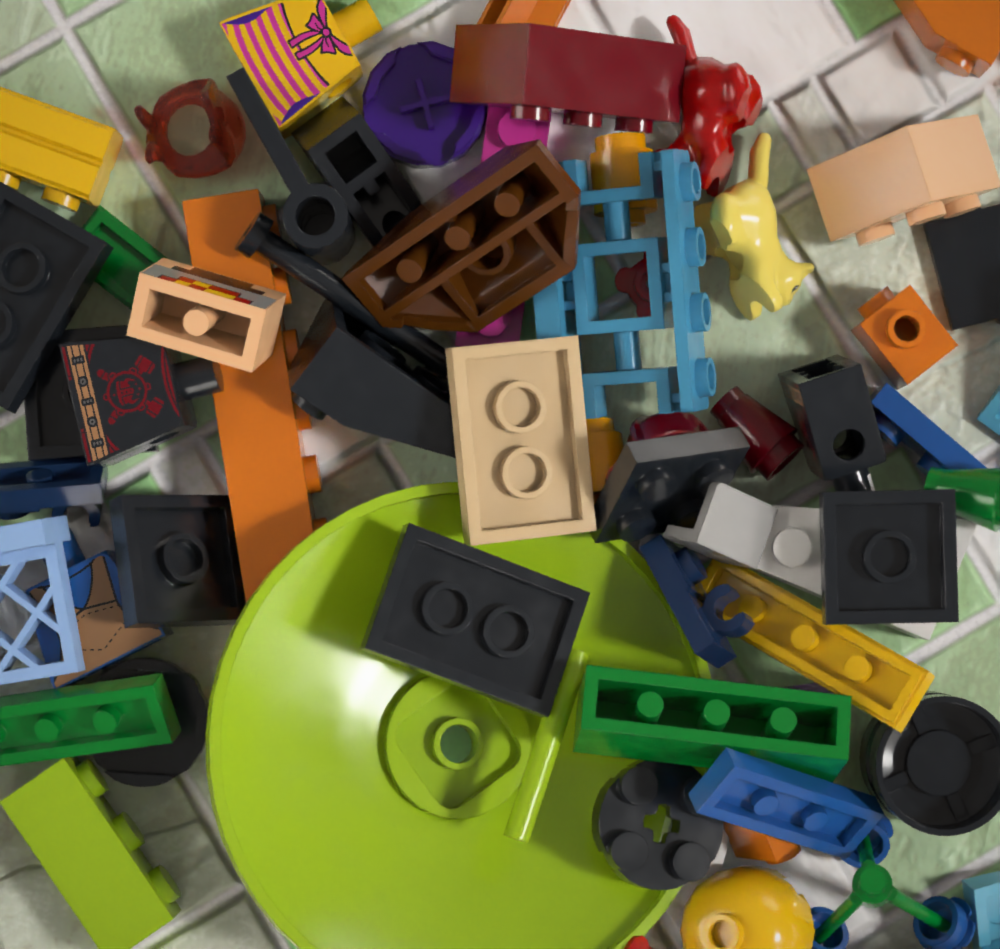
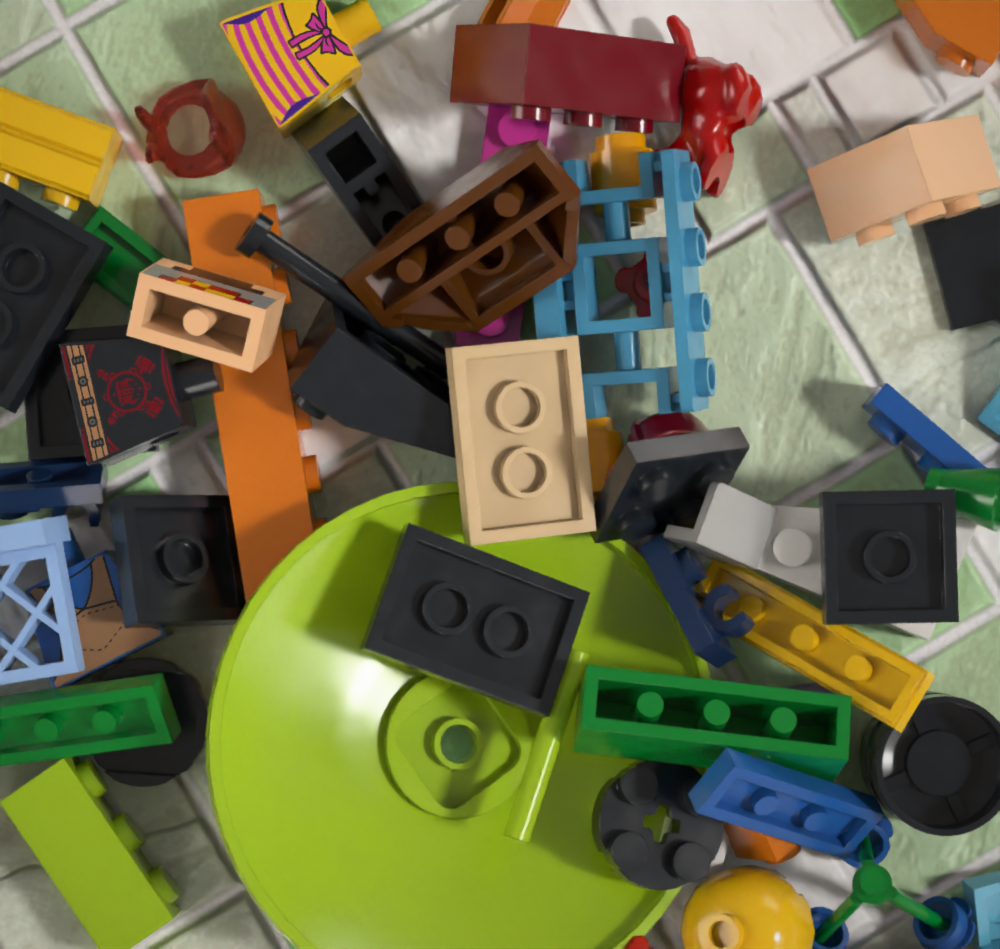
(314, 212): black piece -> none
(412, 110): dark purple tile -> none
(743, 231): light yellow animal -> none
(769, 436): dark red cone -> none
(822, 403): black torso -> none
(902, 335): orange brick -> none

